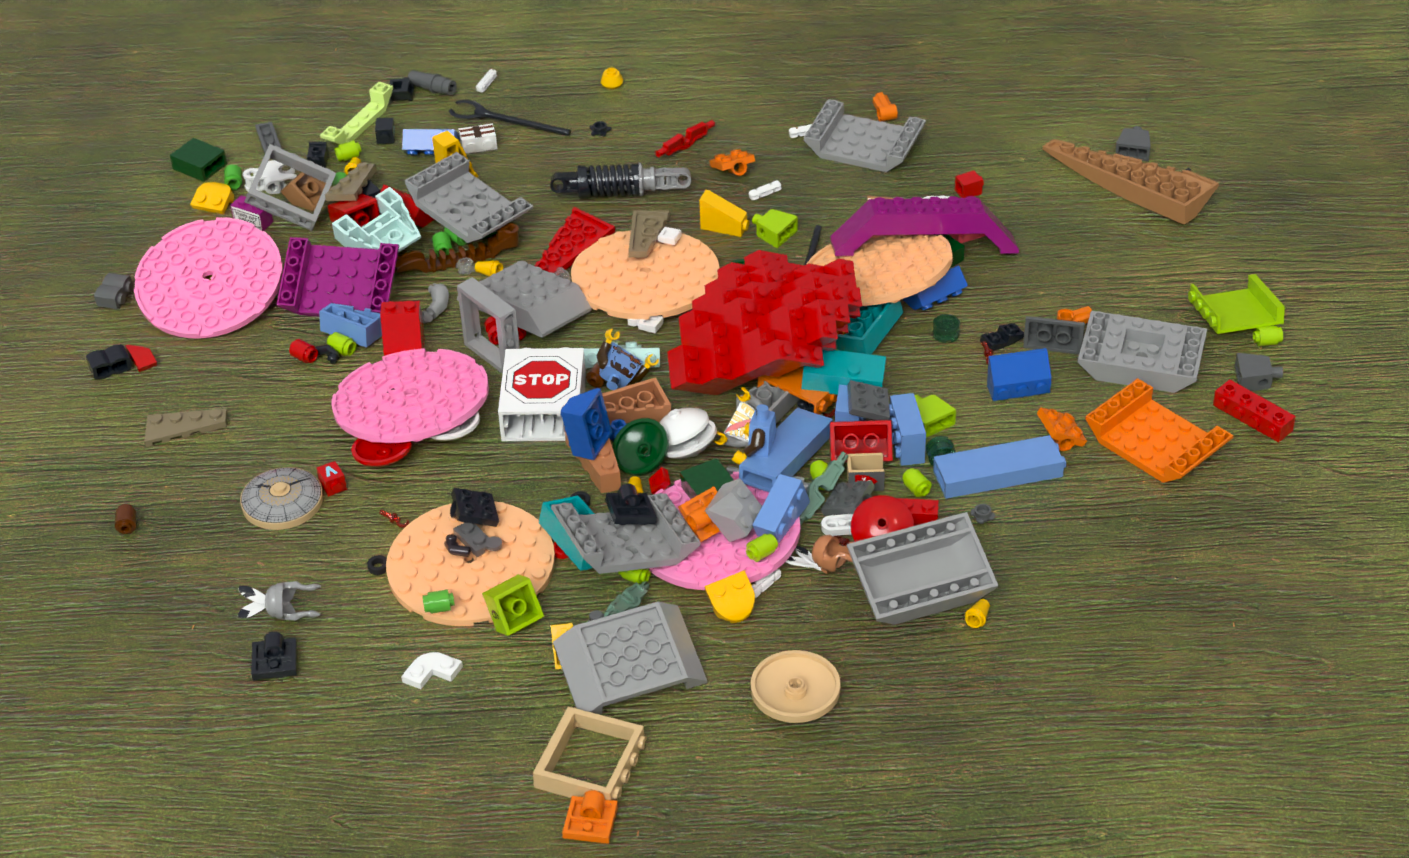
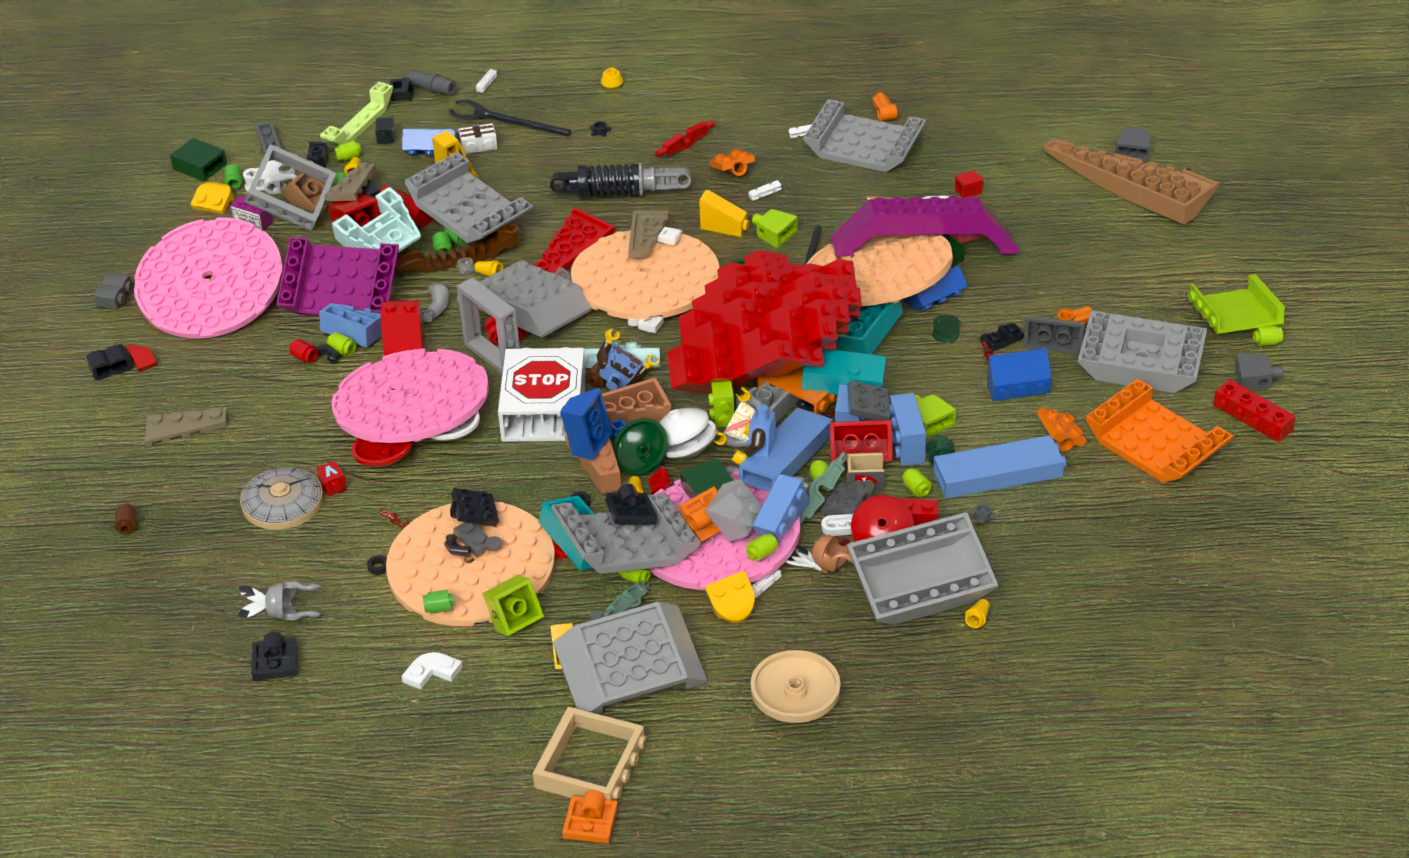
(722, 403): none -> lime brick

